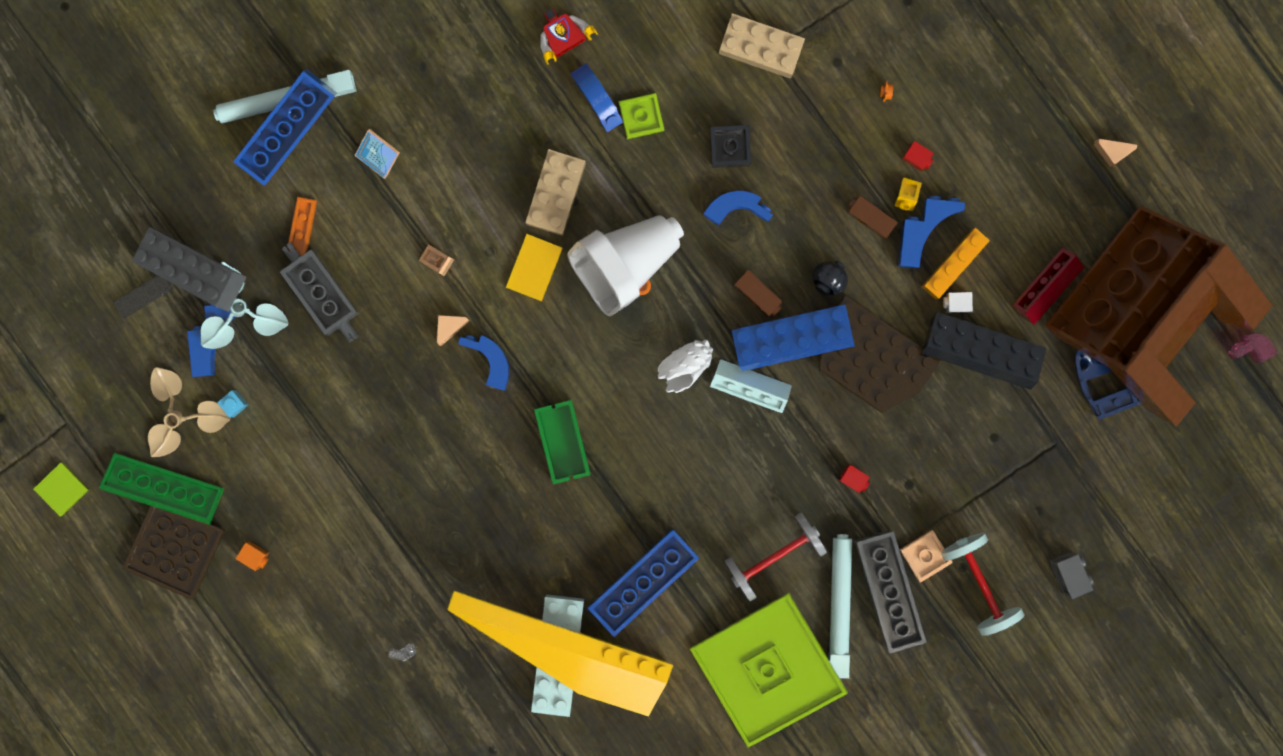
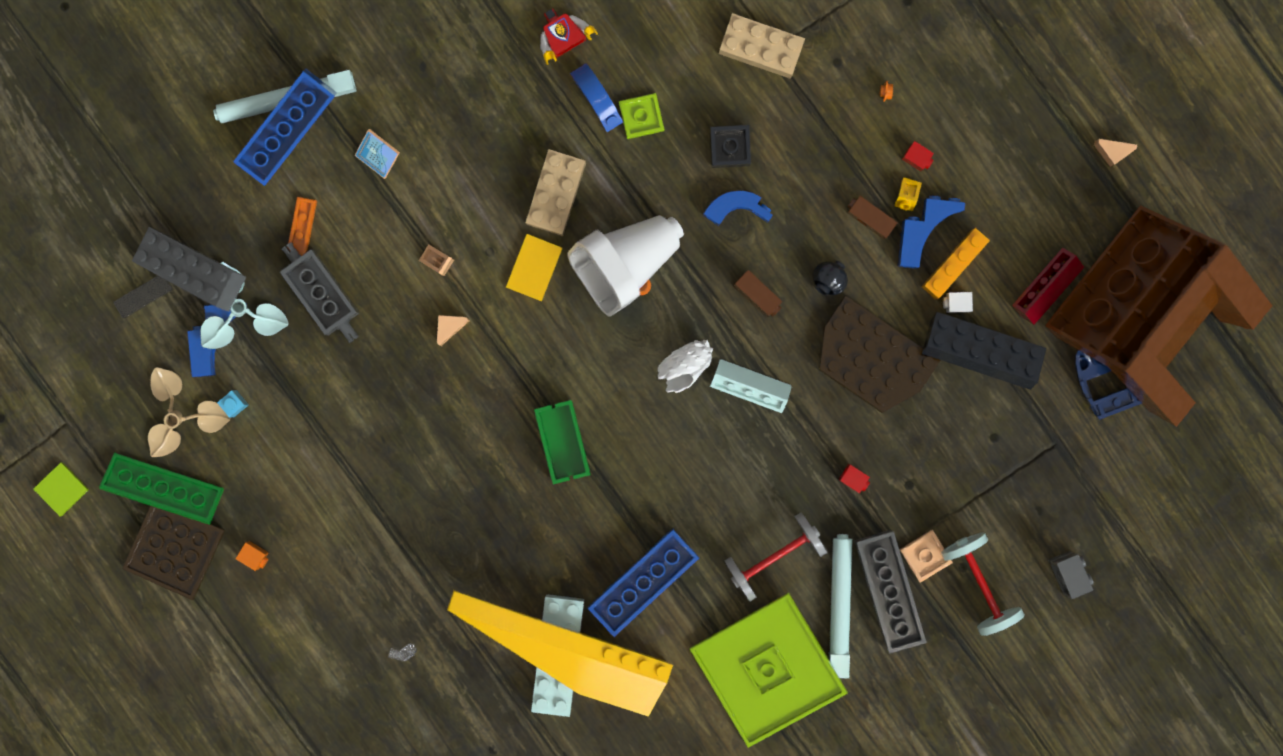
(497, 359): blue arch -> none
(793, 338): blue brick -> none
(1257, 345): clear pink brick -> none

